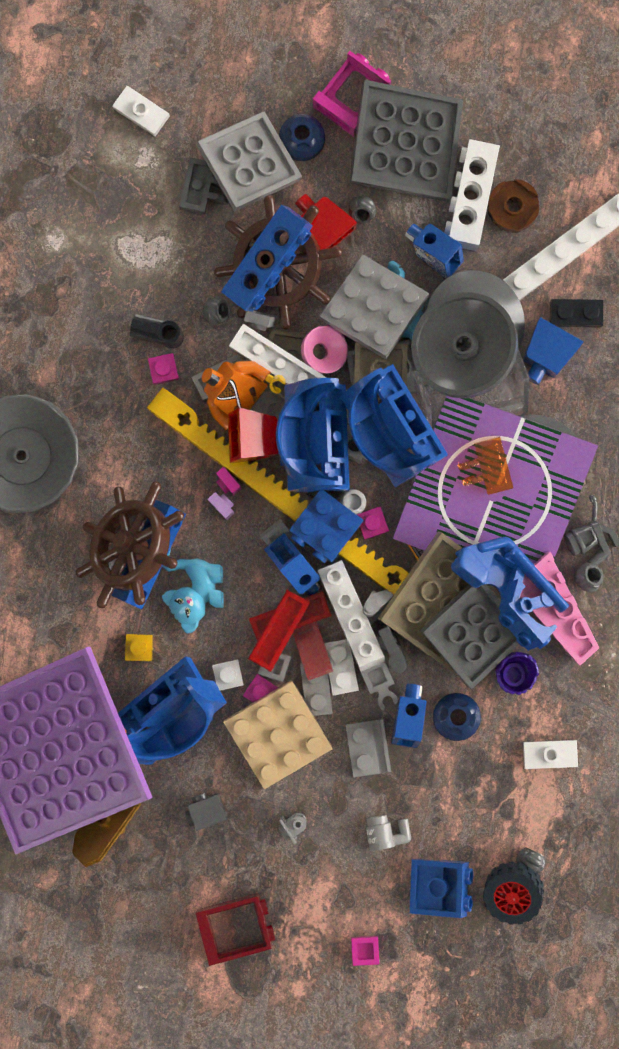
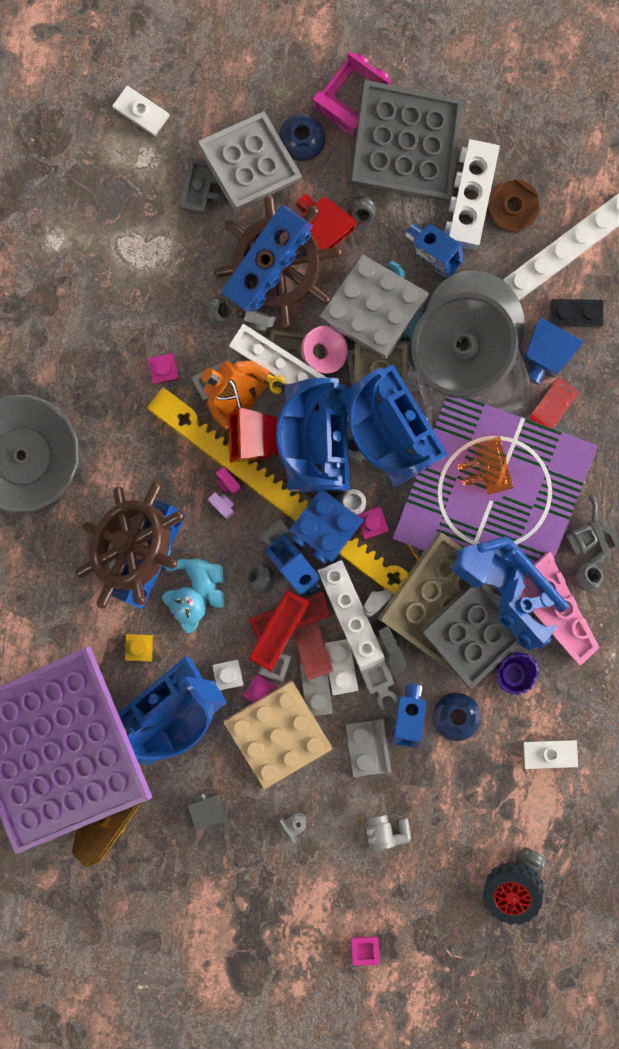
(154, 331): black piece -> none
(208, 936): dark red window -> none
(260, 578): none -> dark grey piece
(440, 888): blue plate -> none
(554, 403): none -> clear tile

